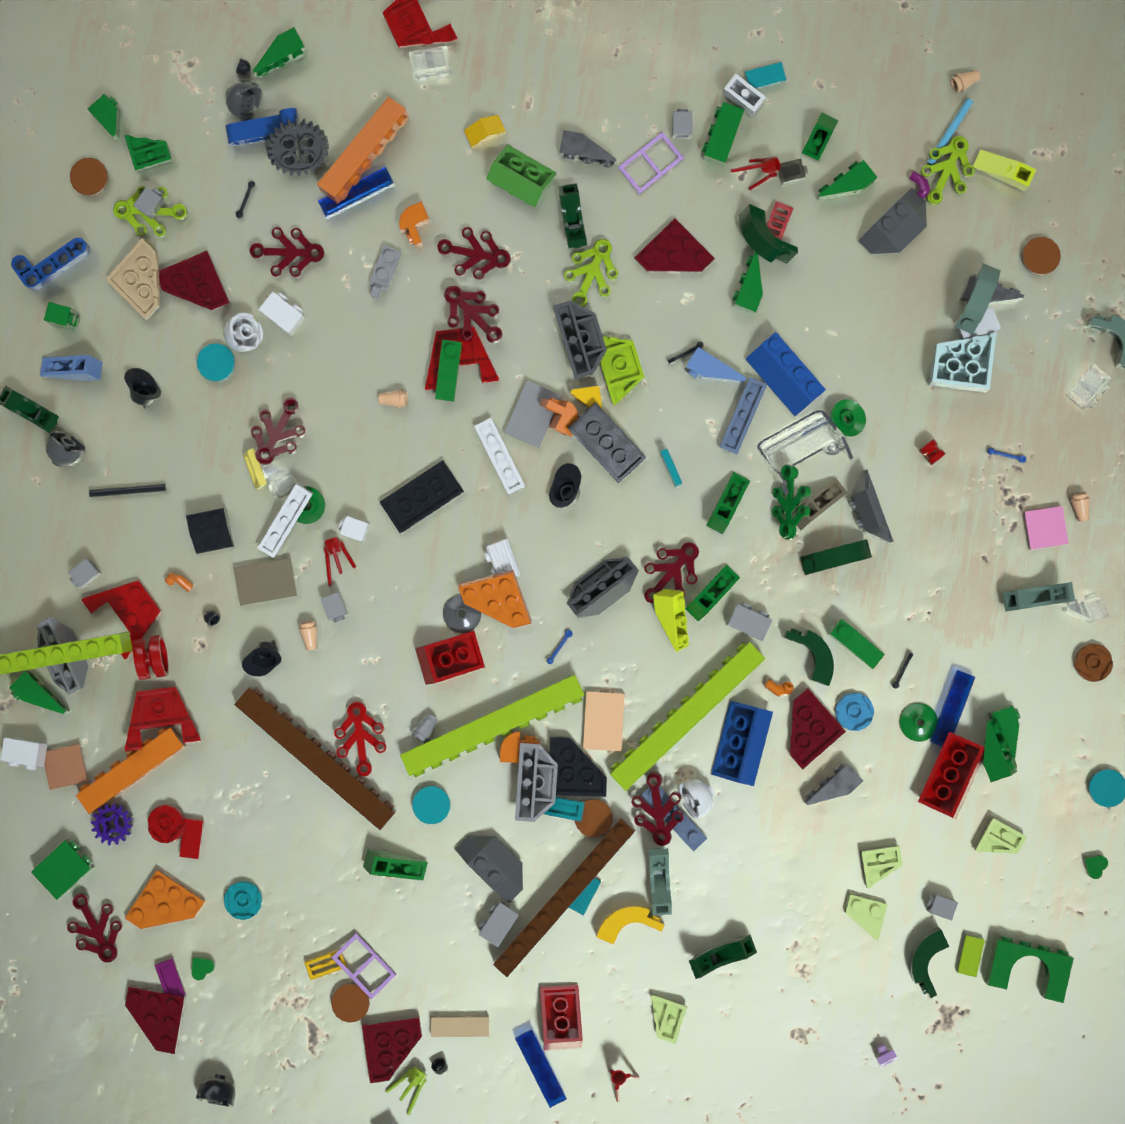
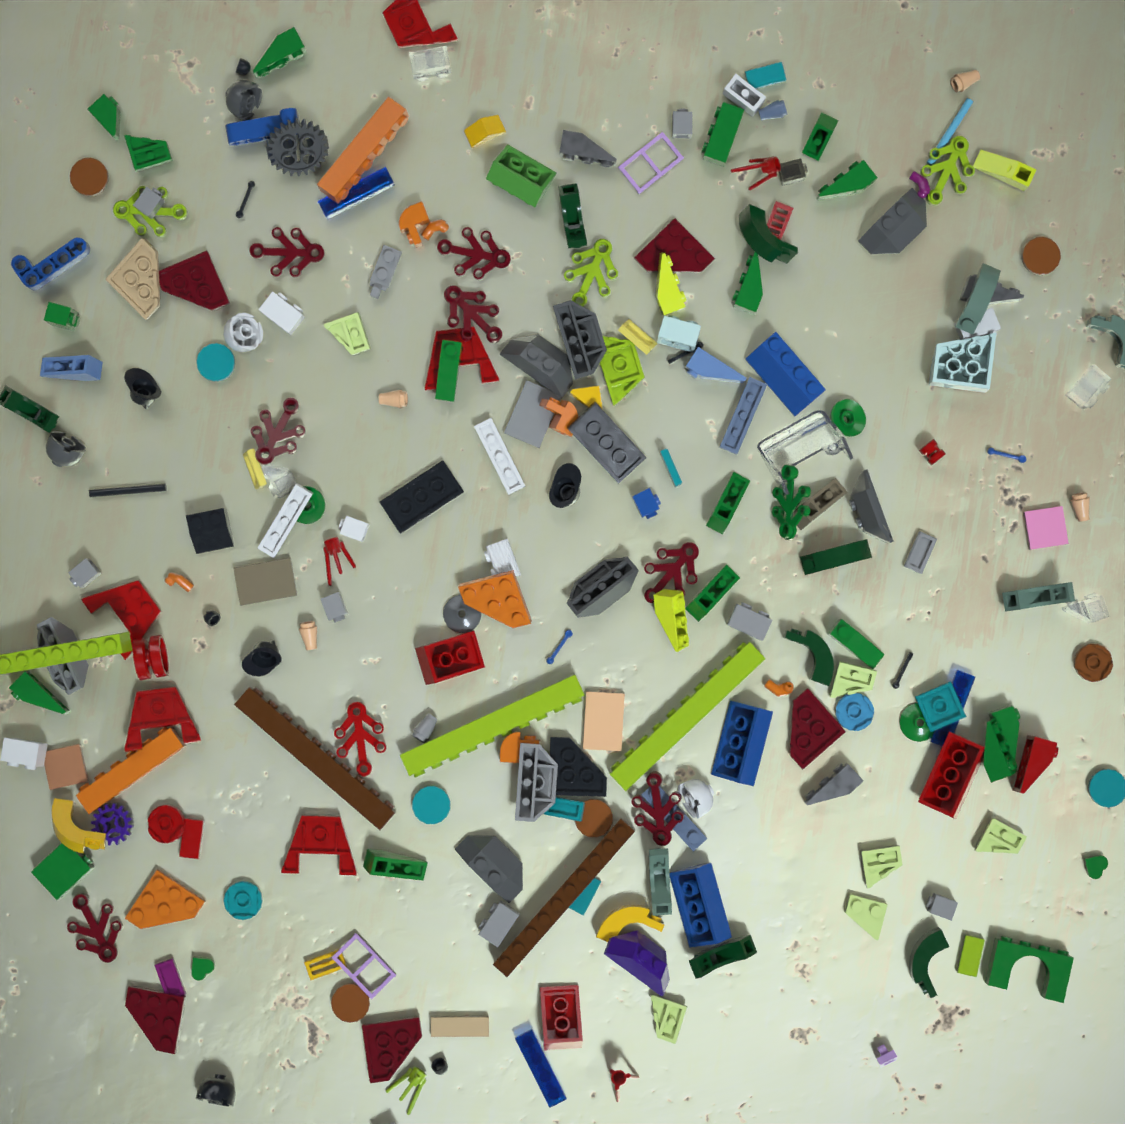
(71, 835): none -> yellow arch
(320, 836): none -> red wing
(350, 333): none -> yellowish green wing
(433, 226): none -> orange arm
(541, 362): none -> dark grey wedge
(637, 336): none -> light yellow tile
(641, 959): none -> dark purple wedge
(647, 503): none -> blue brick
(667, 291): none -> neon yellow slope
(679, 333): none -> light aqua brick
(700, 905): none -> blue slope
(773, 111): none -> sand blue cone
(852, 679): none -> yellowish green wing
(920, 552): none -> light grey tile
(940, 706): none -> teal tile
(1036, 757): none -> red slope

